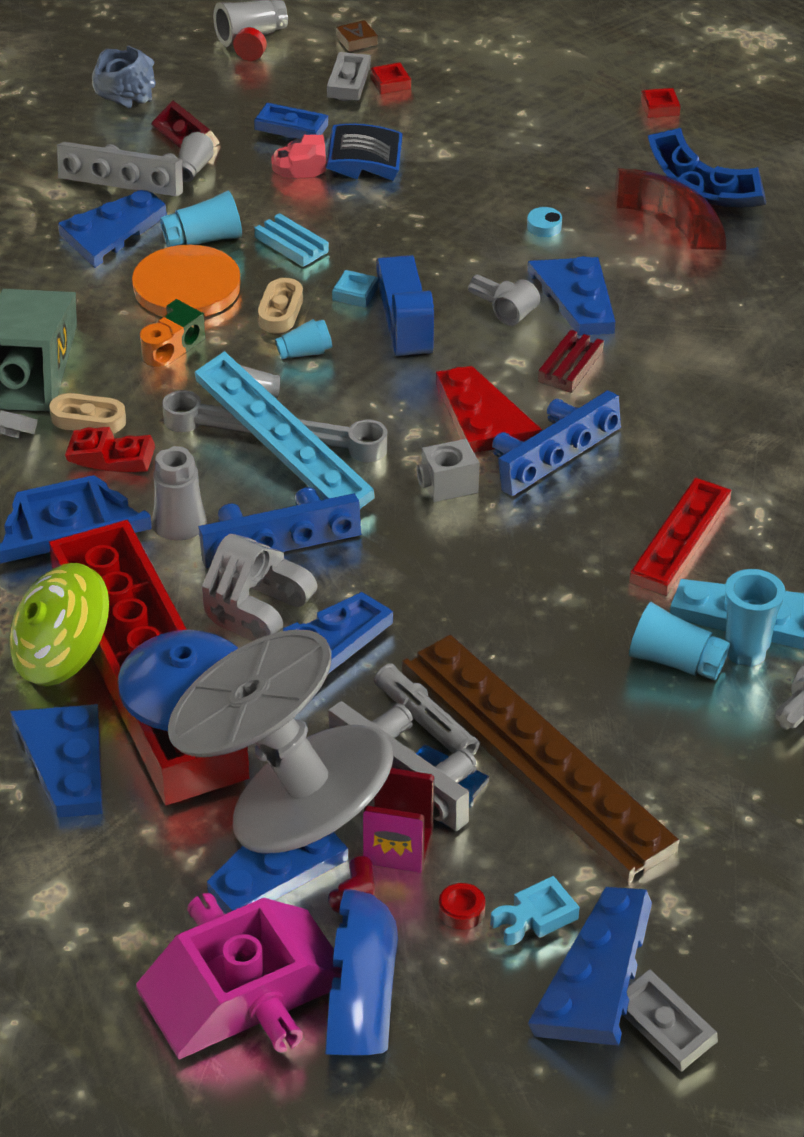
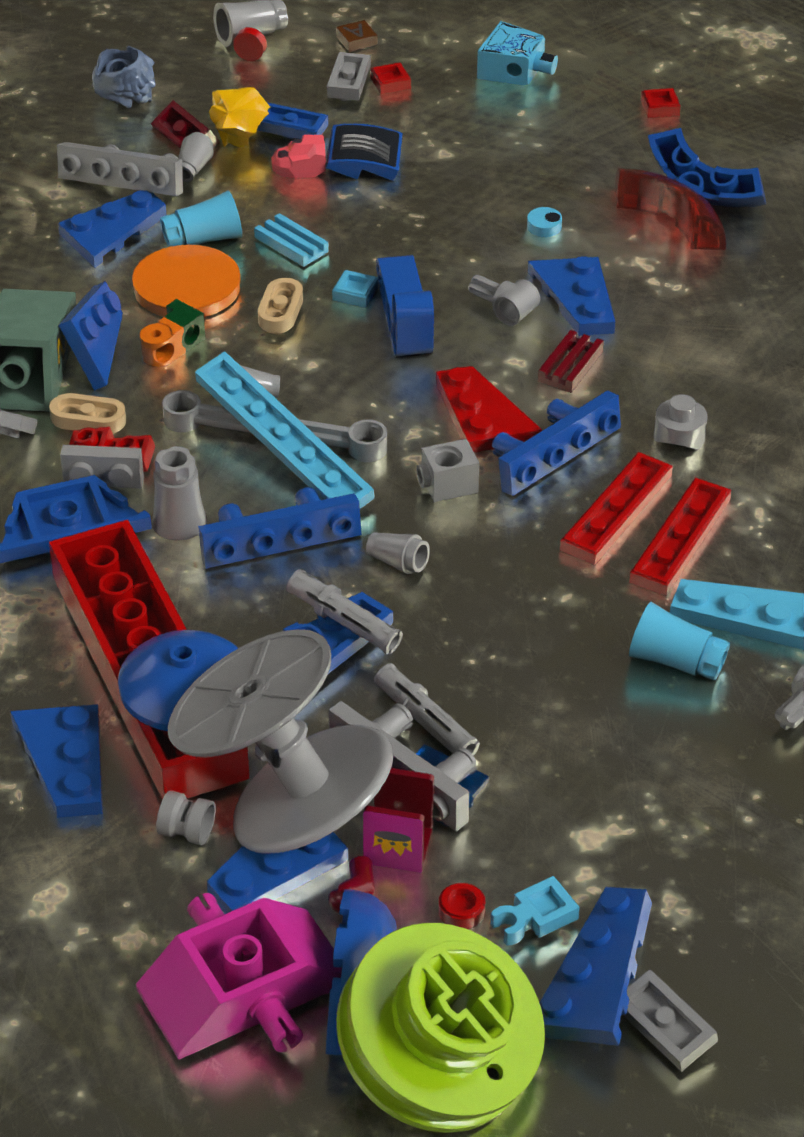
(58, 624): lime dish -> none
(94, 331): none -> blue wing
(112, 465): none -> light grey plate
(186, 817): none -> light grey wheel
(237, 114): none -> yellow hair
(246, 564): light grey piece -> none
(305, 340): medium azure cone -> none
(330, 603): none -> light grey pin
(400, 551): none -> light grey cone
(431, 1018): none -> lime wheel
(513, 56): none -> medium azure torso
(542, 758): reddish brown plate -> none
(616, 508): none -> red tile
(681, 422): none -> light grey piece
(752, 610): medium azure plant -> none

